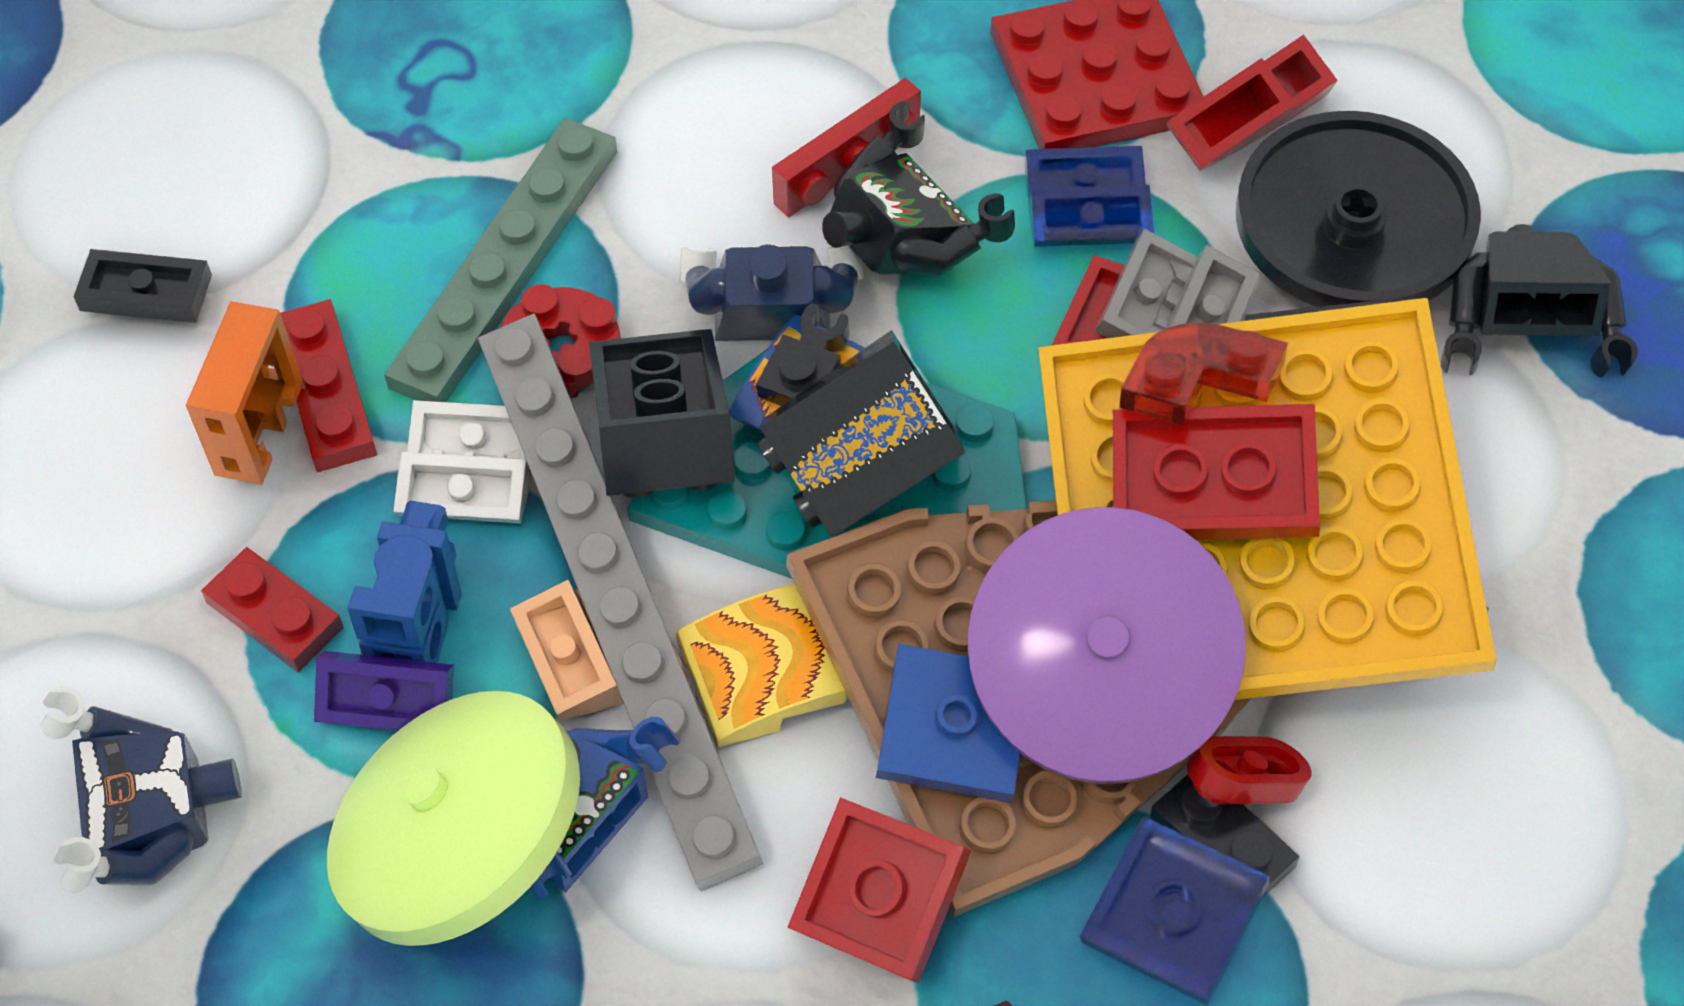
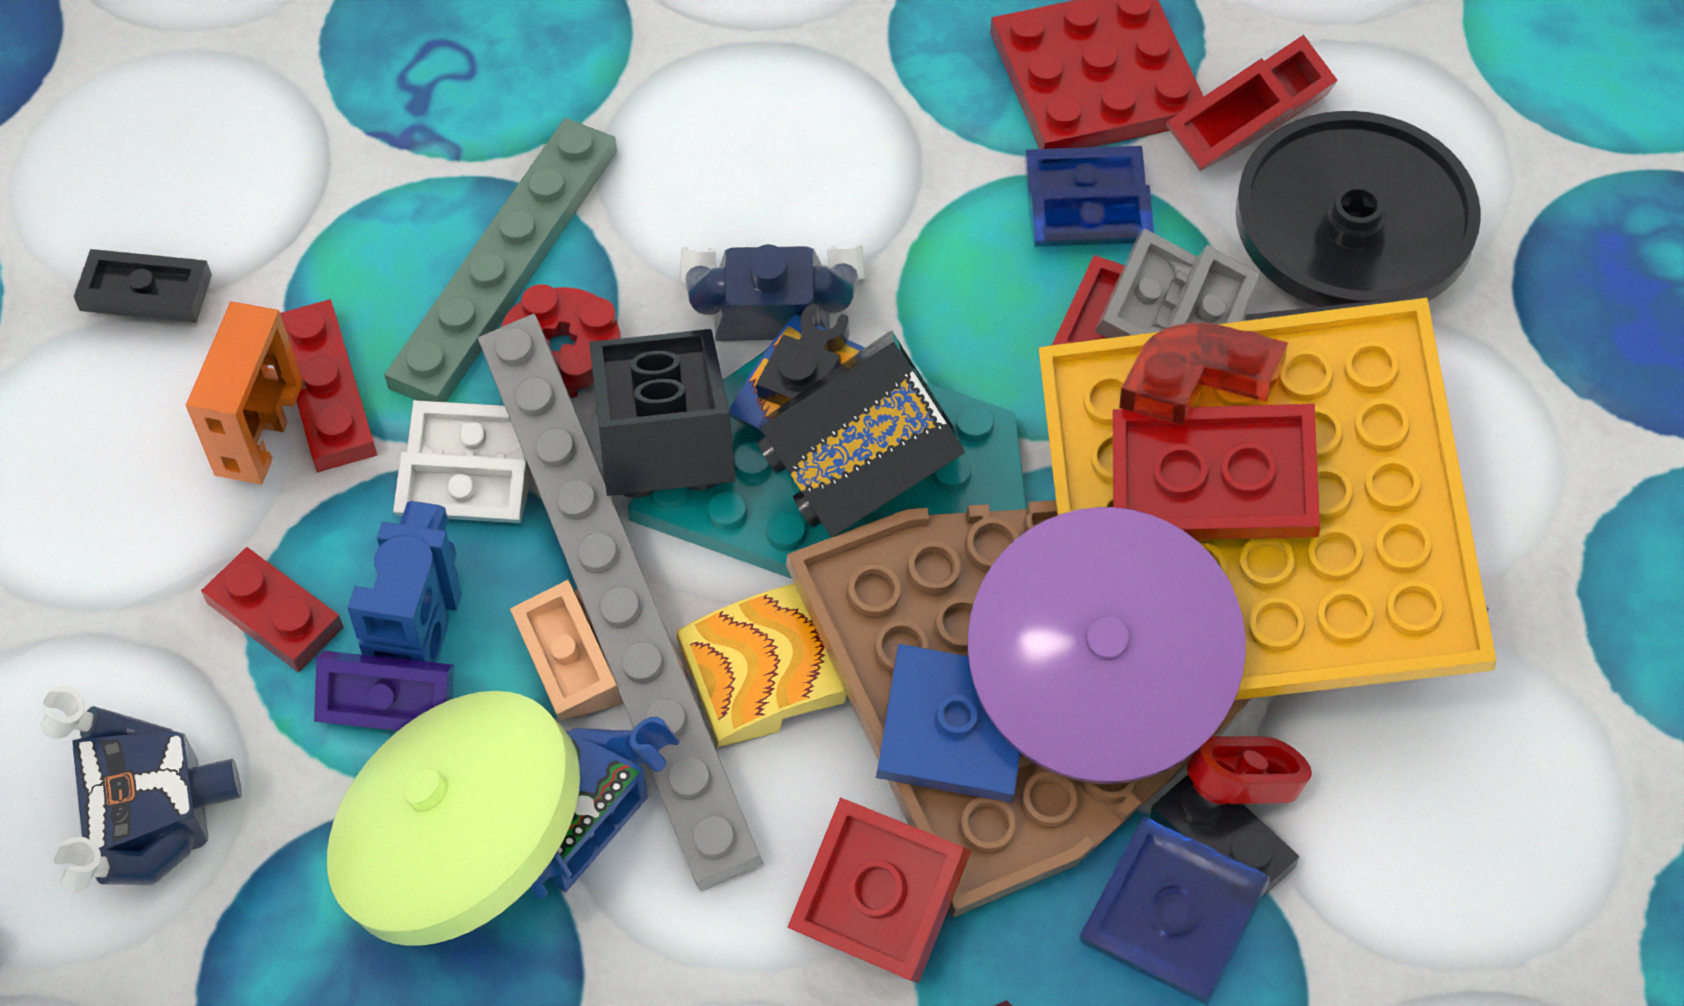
(817, 166): red plate -> none
(900, 216): black torso -> none
(1538, 287): black torso -> none

